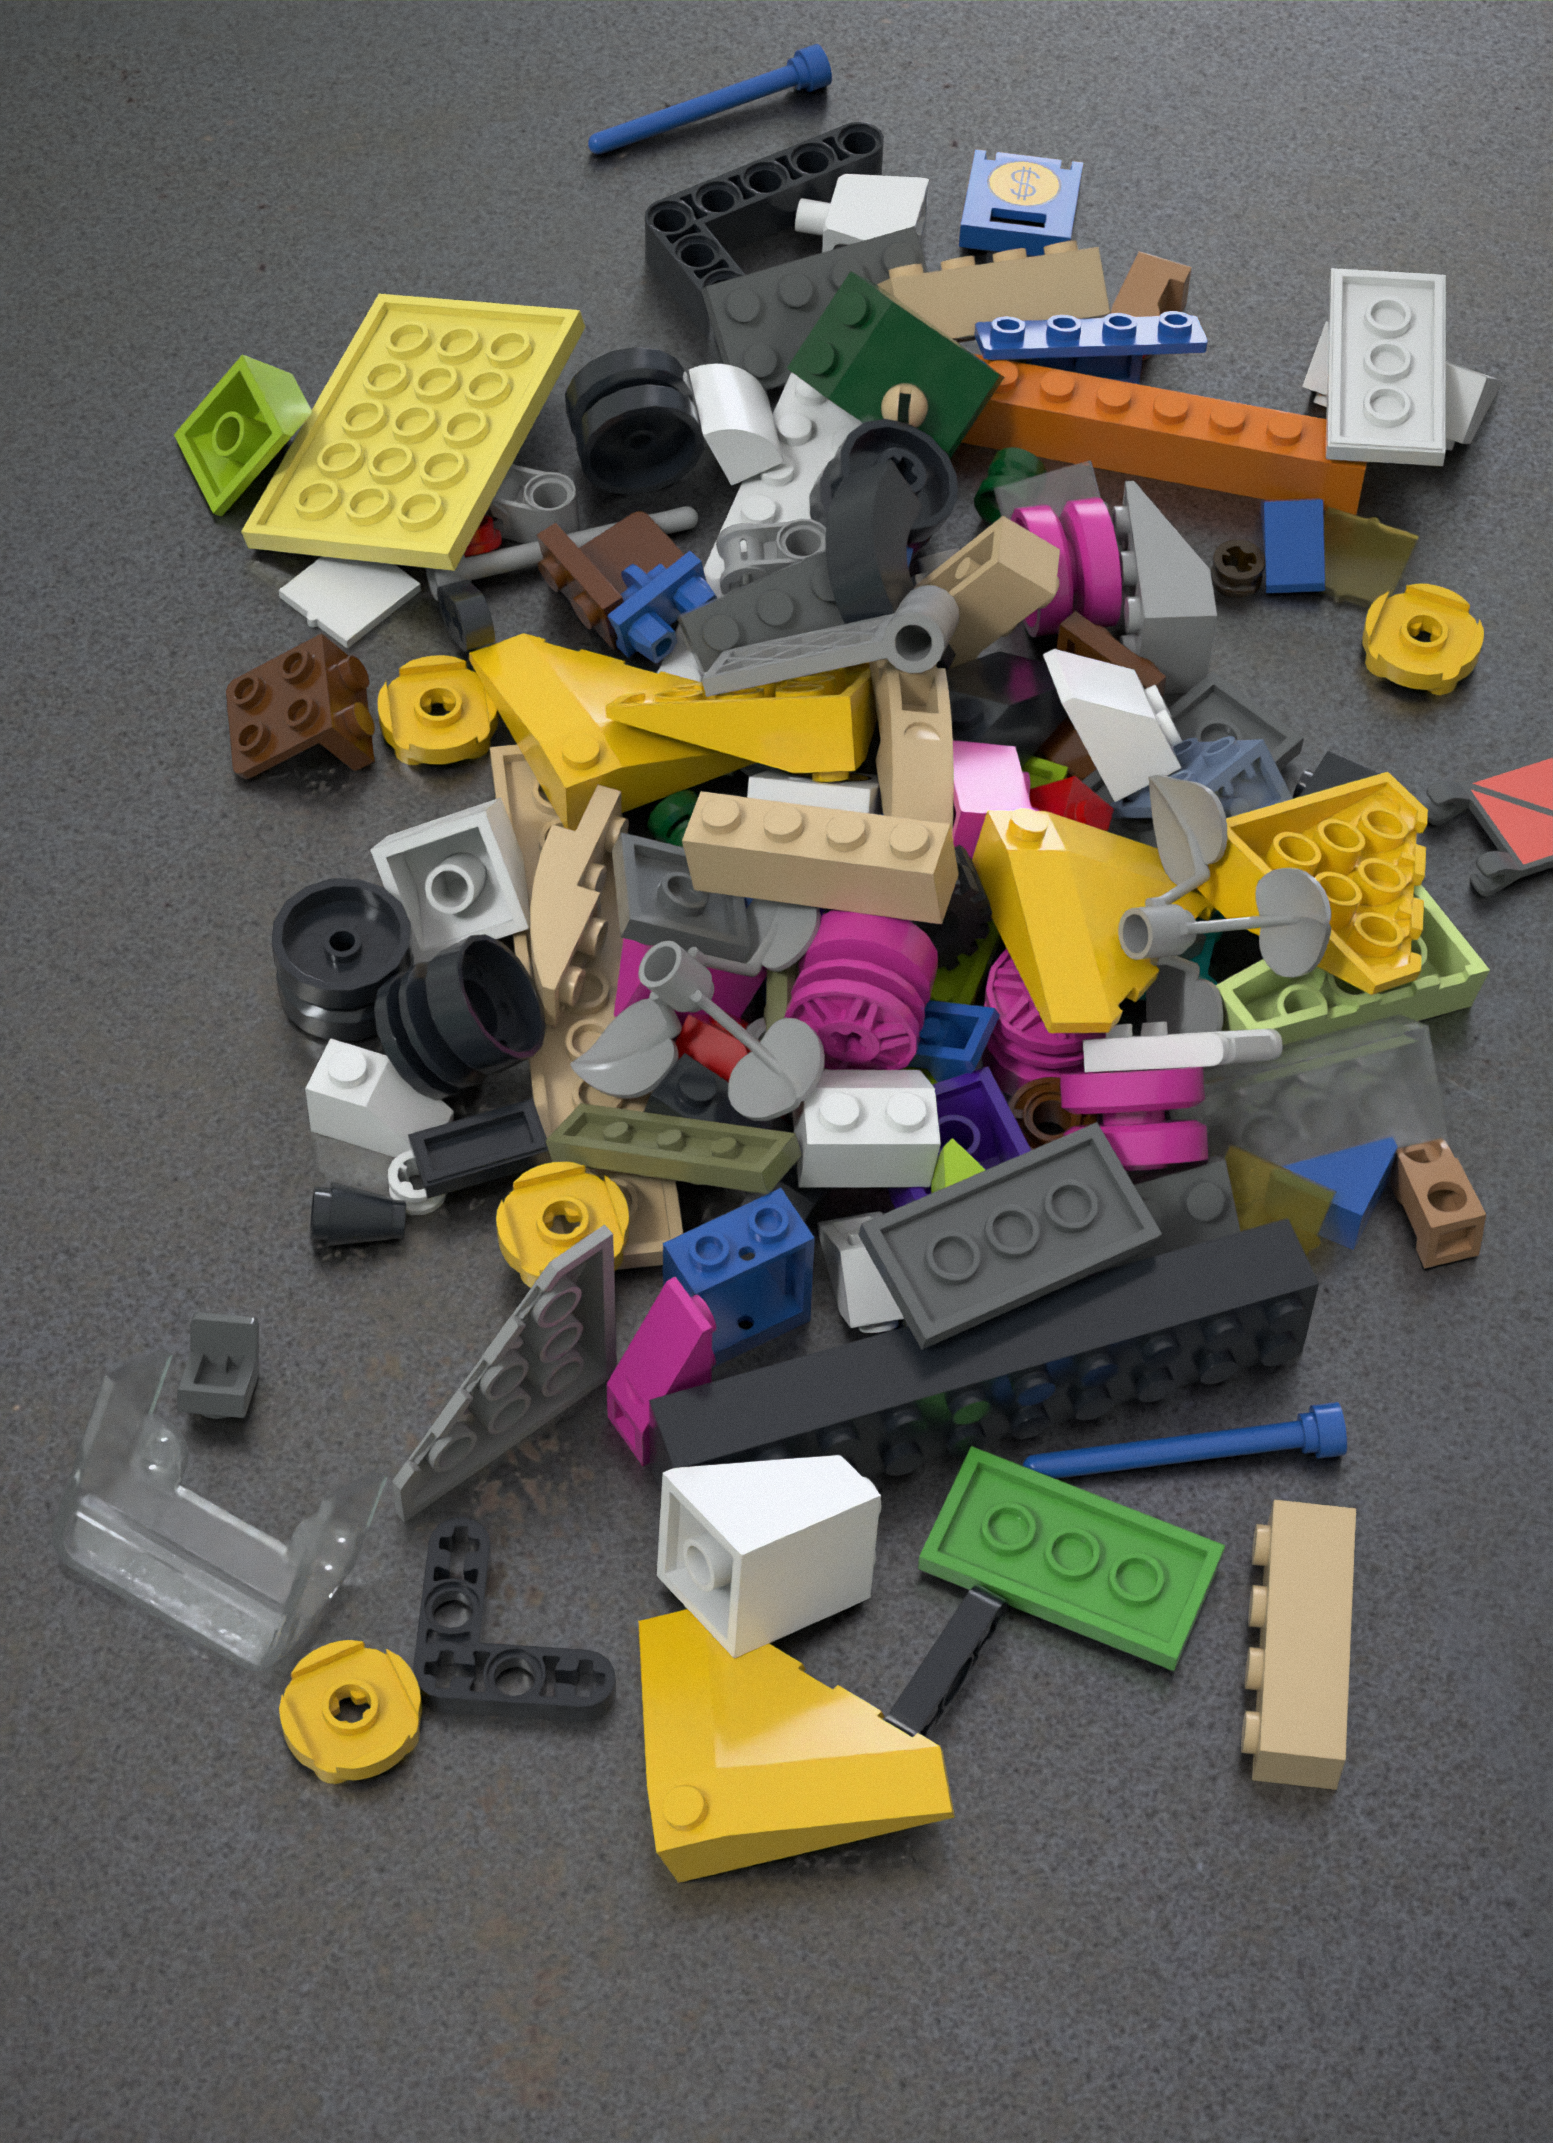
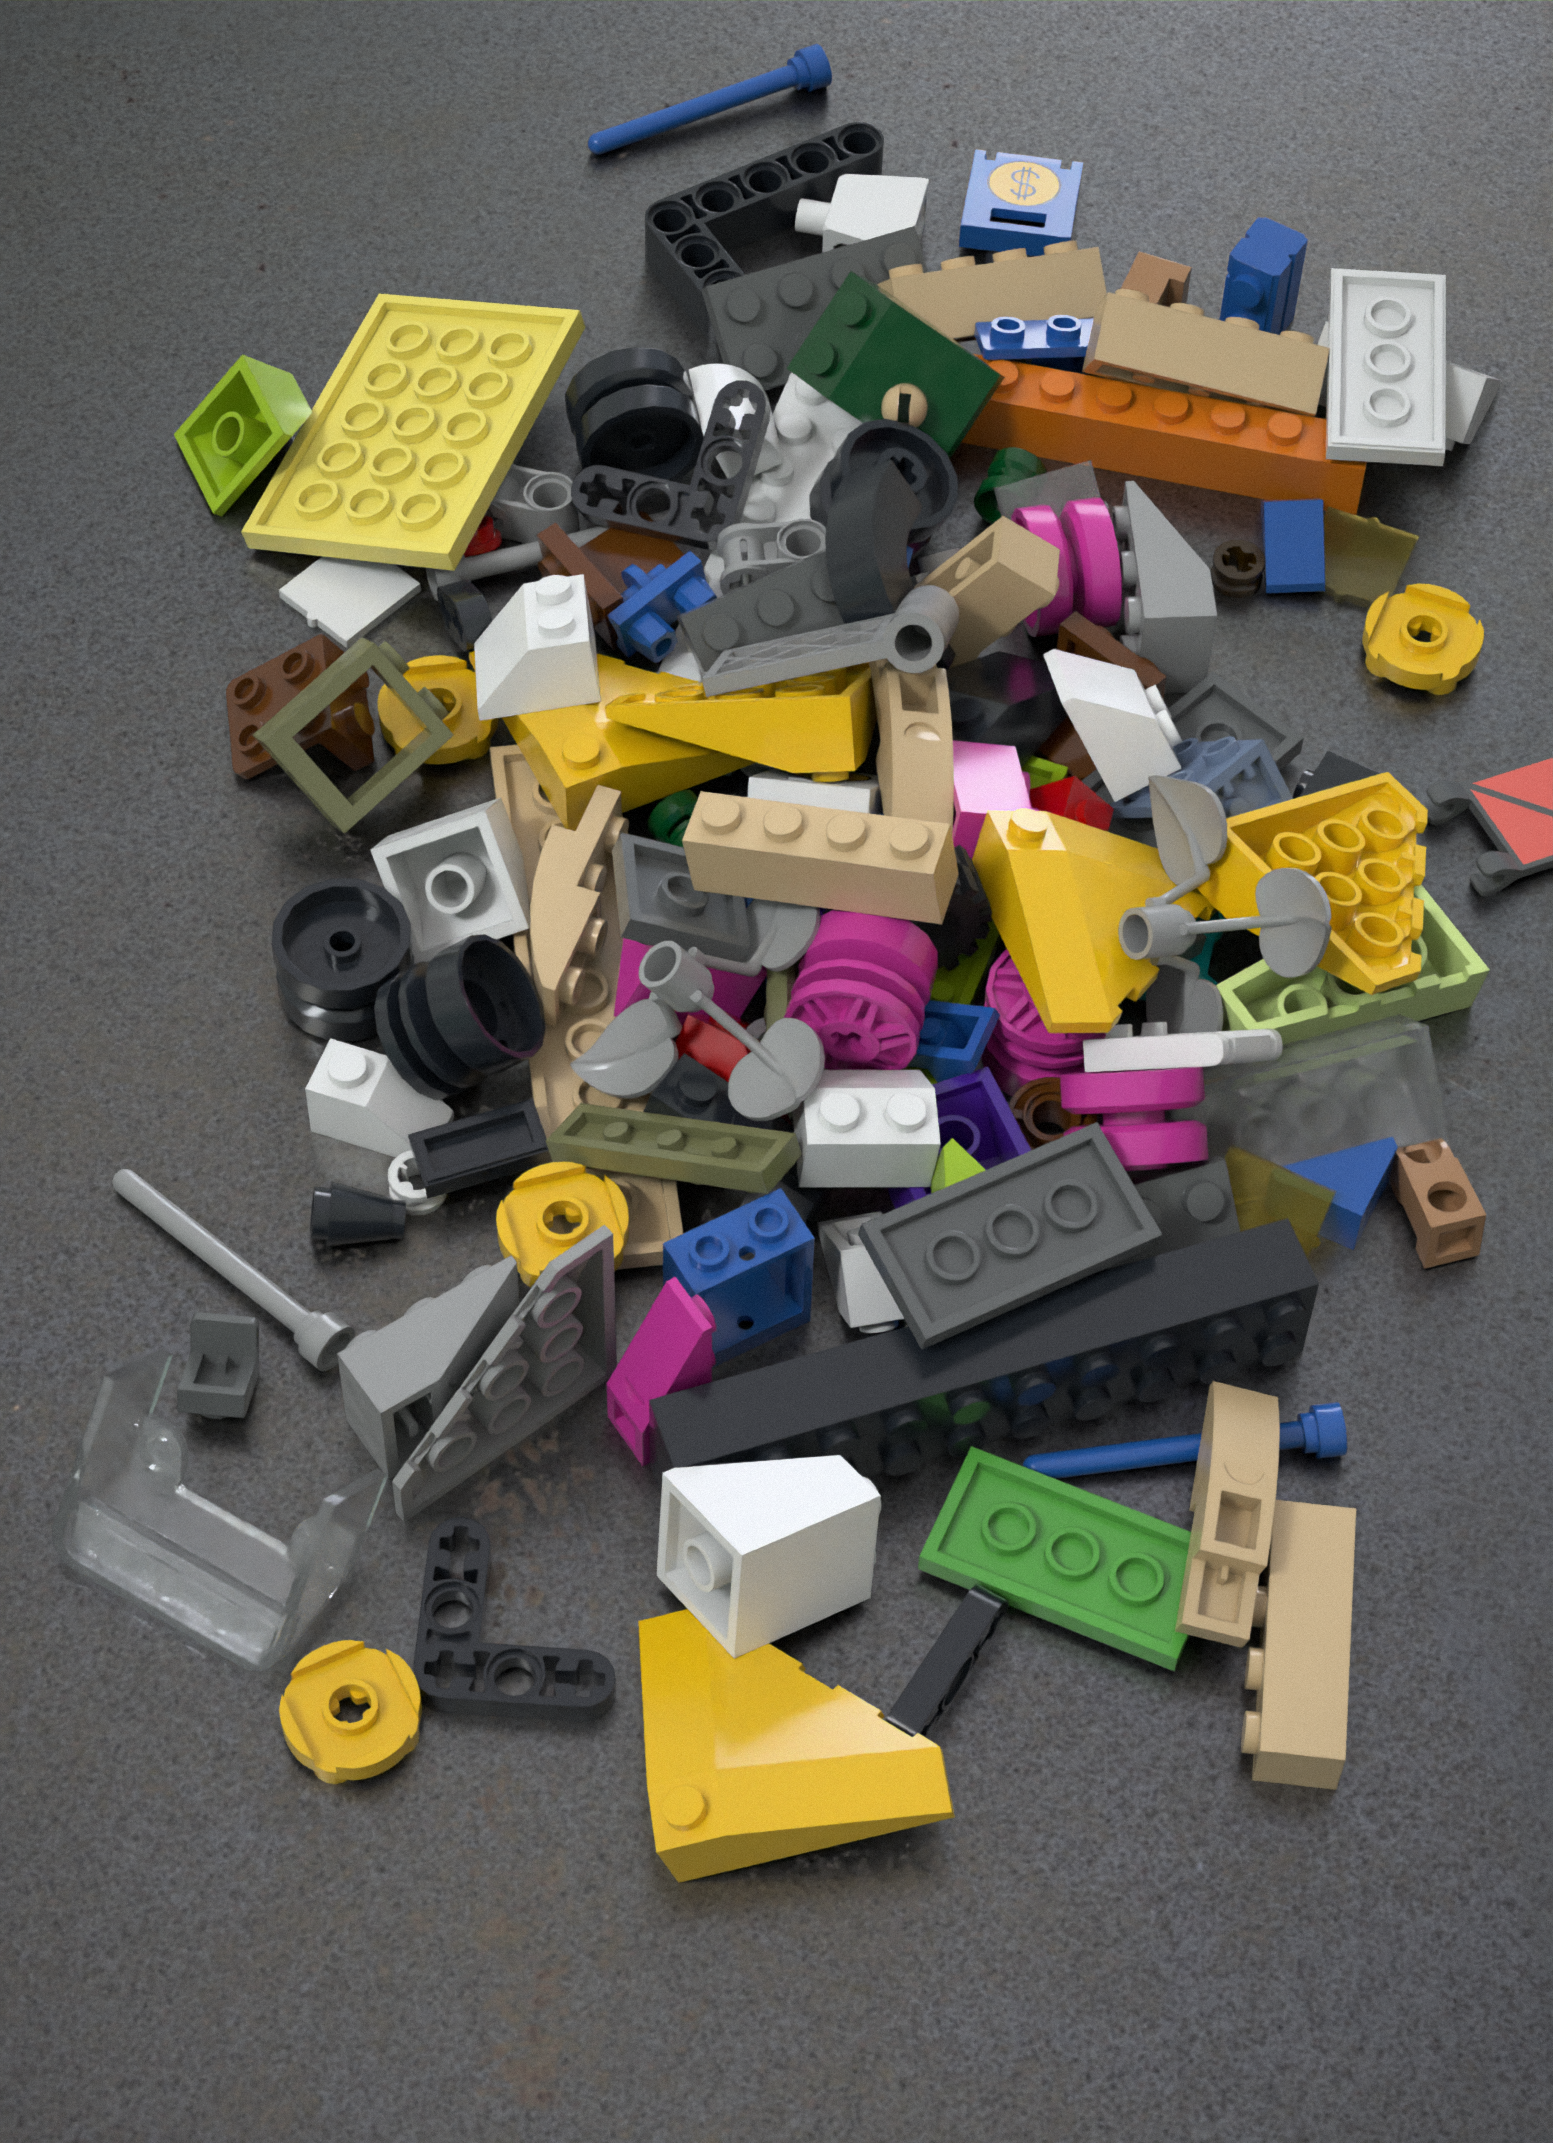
(316, 1333): none -> light grey piece
(411, 1368): none -> light grey slope
(424, 707): none -> olive window
(538, 651): none -> white slope
(691, 500): none -> black beam
(1203, 355): none -> tan brick
(1232, 1514): none -> tan slope
(1265, 276): none -> blue brick

